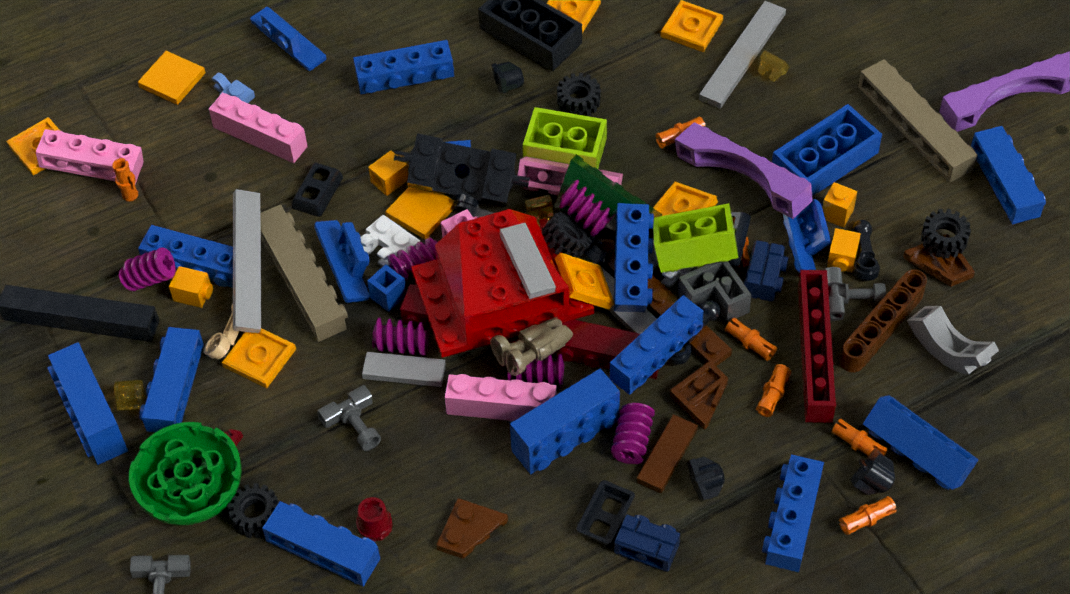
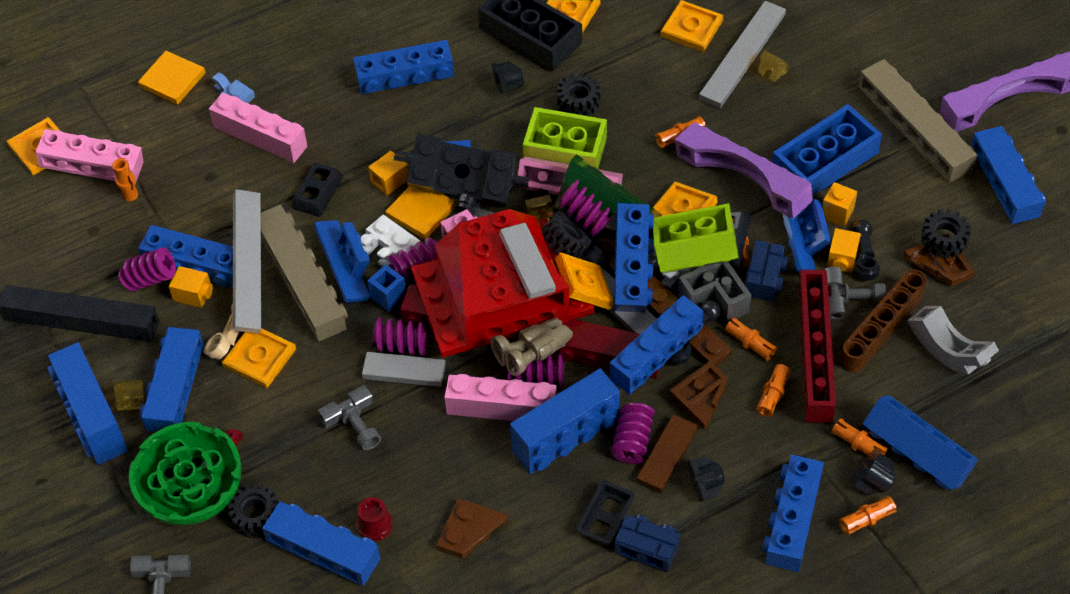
(288, 38): blue bracket -> none

